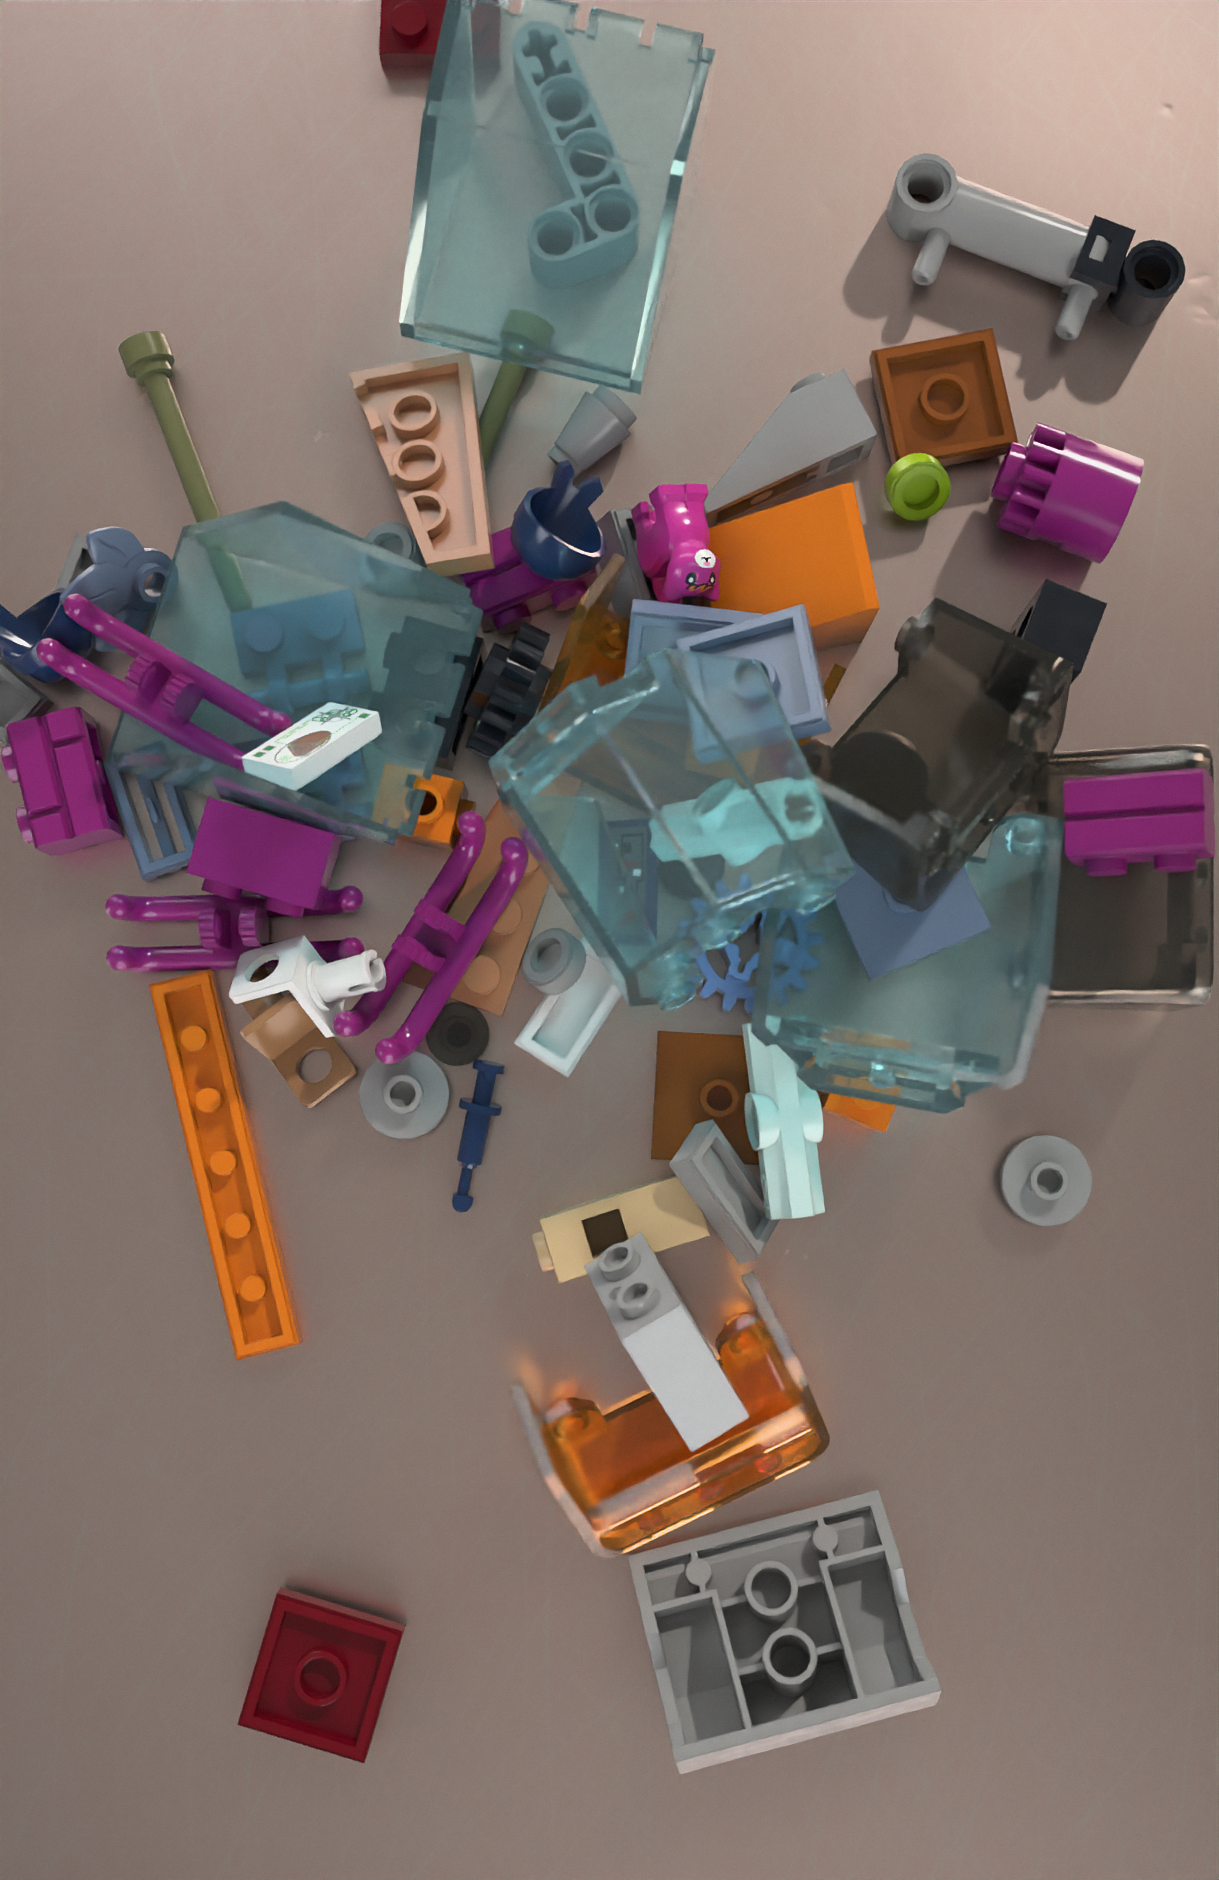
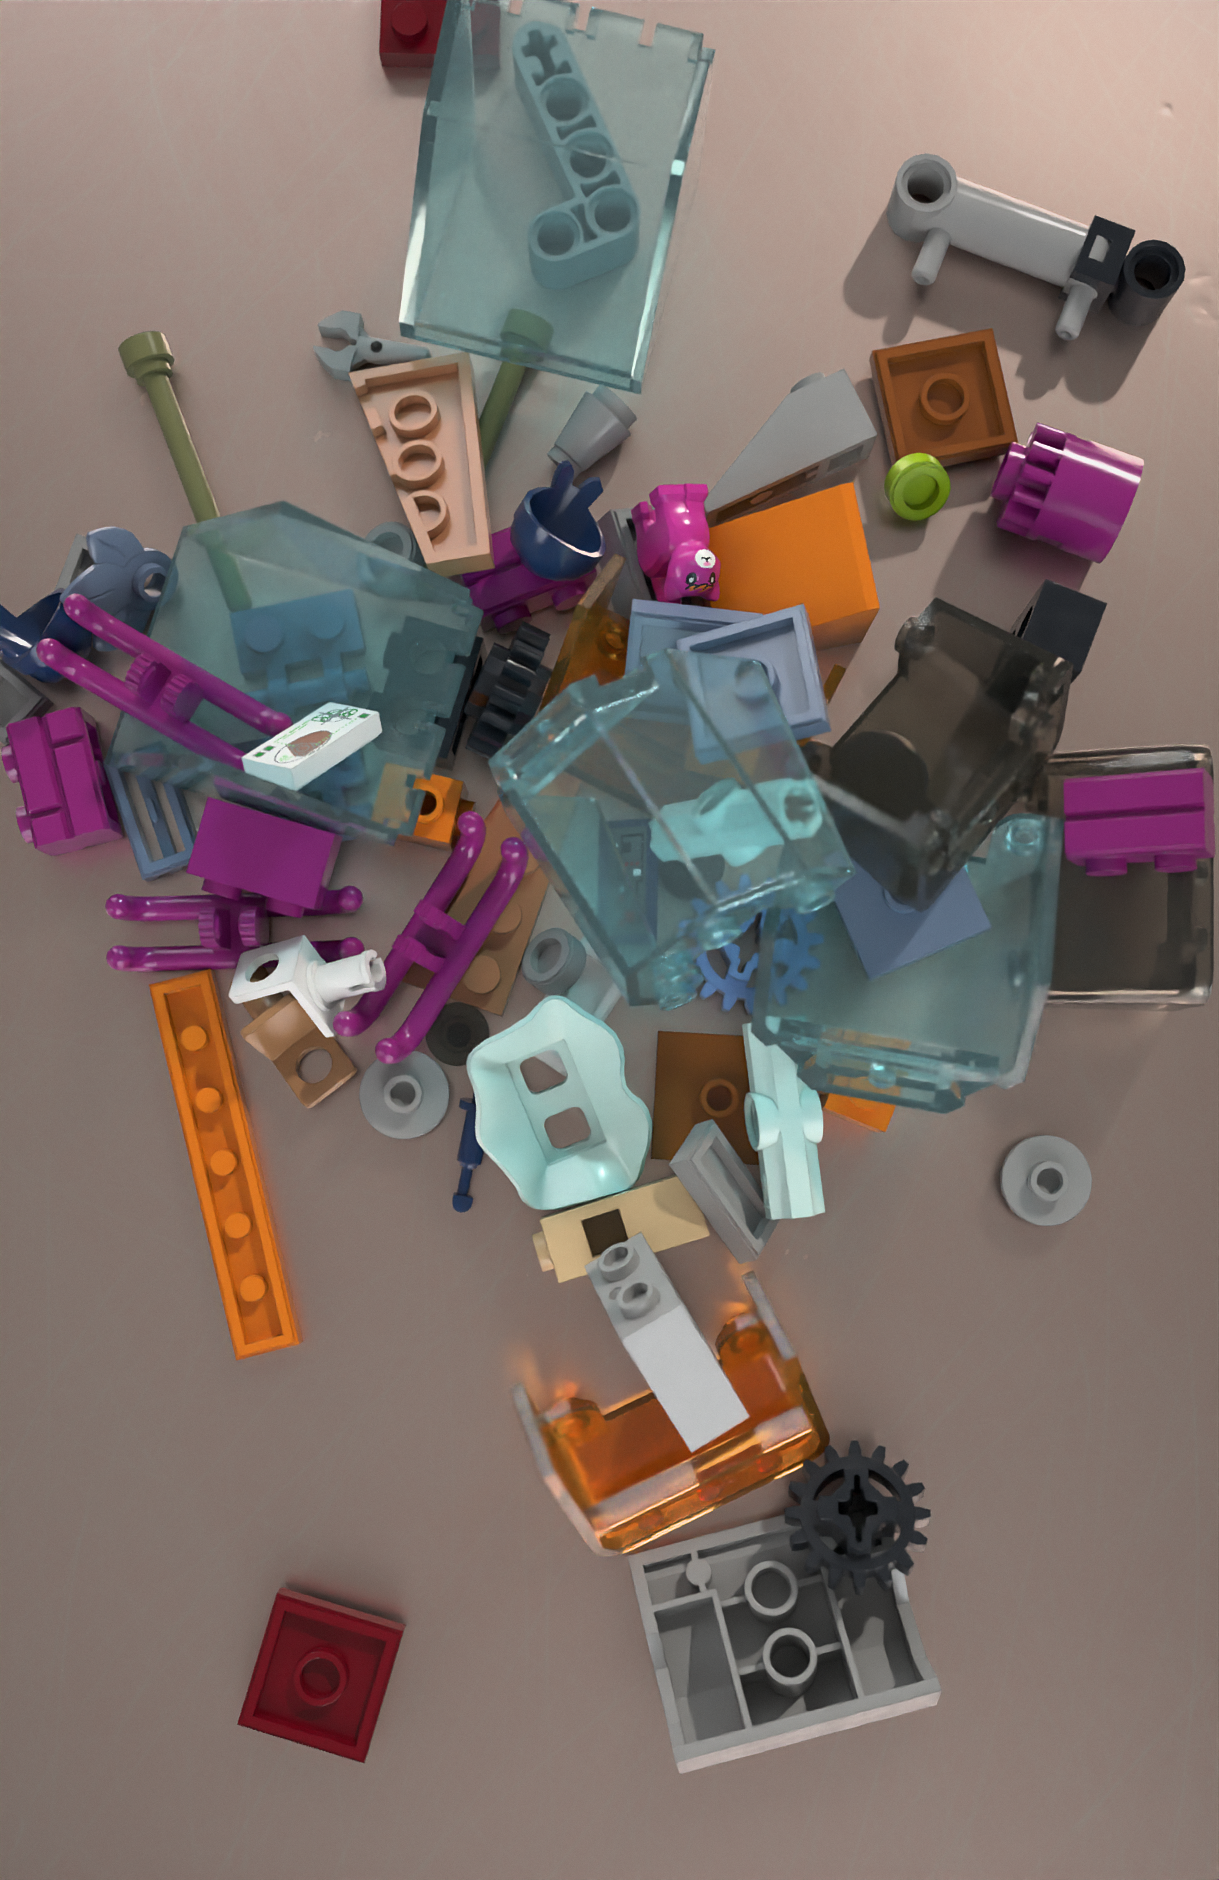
(362, 348): none -> light grey bar
(513, 1117): none -> light aqua piece
(883, 1517): none -> black gear

